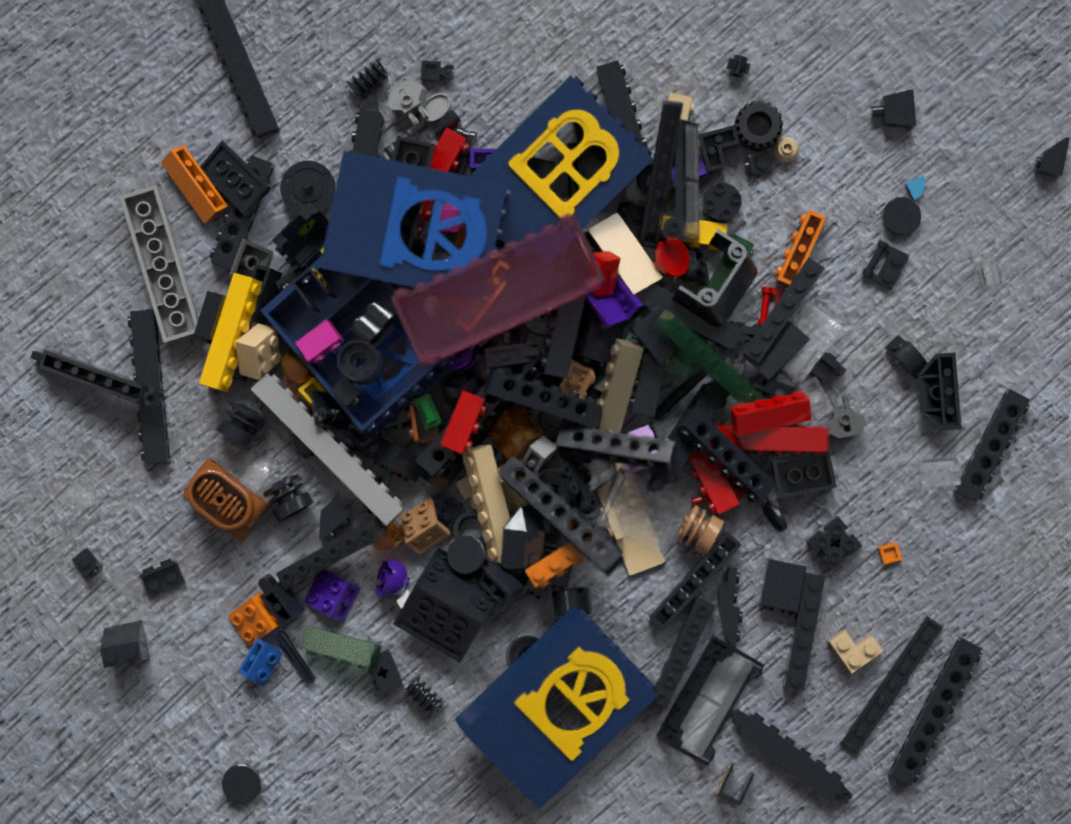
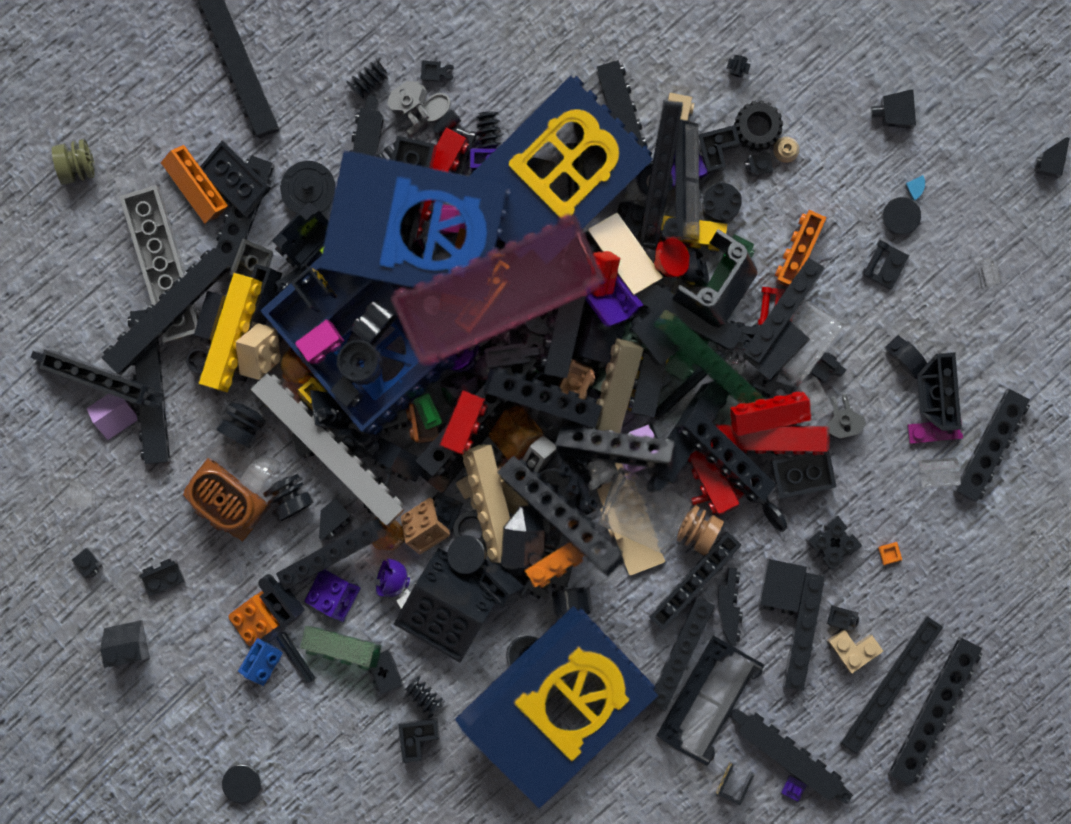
(75, 161): none -> olive wheel
(112, 415): none -> lavender slope
(166, 312): none -> black brick
(196, 360): none -> black wheel
(412, 734): none -> black brick
(487, 130): none -> black piece
(793, 788): none -> dark purple tile
(843, 618): none -> black bracket
(929, 432): none -> magenta plate

